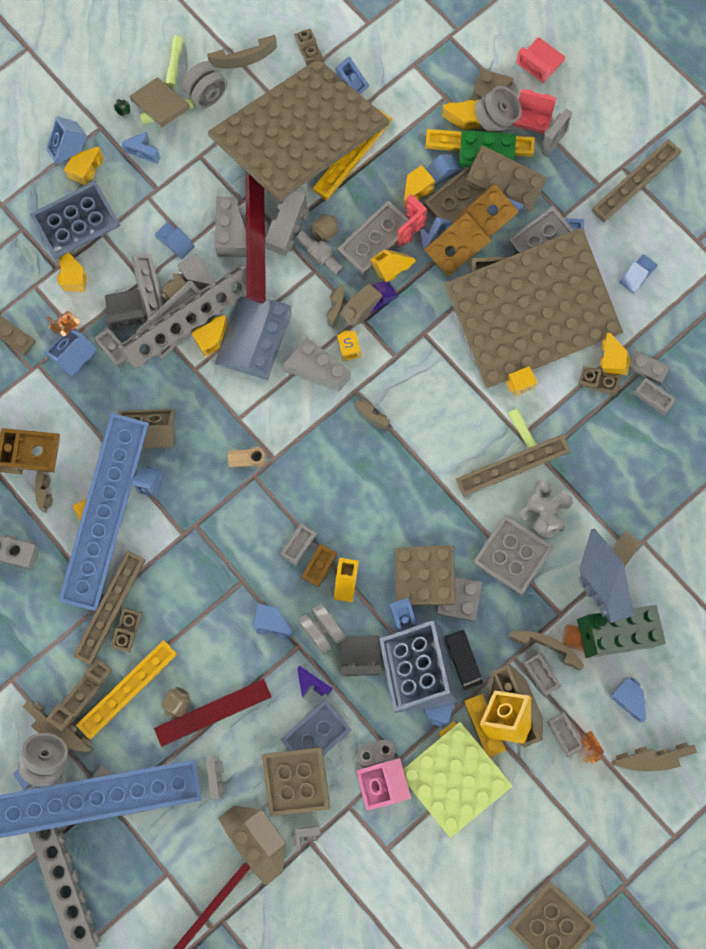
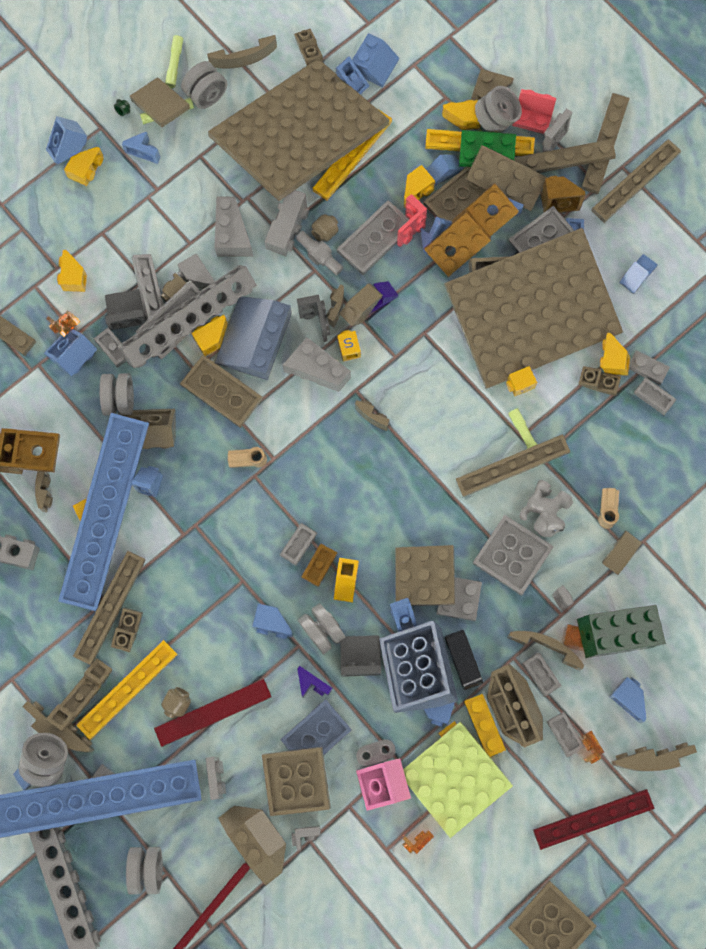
(75, 220): sand blue slope -> none
(116, 394): none -> light grey wheel
(144, 870): none -> light grey wheel
(174, 240): medium blue slope -> none
(221, 391): none -> dark tan plate
(255, 241): dark red tile -> none
(312, 306): none -> dark grey bracket
(375, 60): none -> medium blue slope
(390, 264): yellow slope -> none
(421, 840): none -> clear orange bracket
(507, 717): yellow slope -> none
(540, 59): coral bracket -> none
(561, 194): none -> pearl gold slope
(563, 598): none -> light grey plate
(569, 156): none -> dark tan plate
(593, 819): none -> dark red tile
(605, 579): sand blue slope -> none
(609, 130): none -> dark tan plate
(609, 506): none -> tan piece

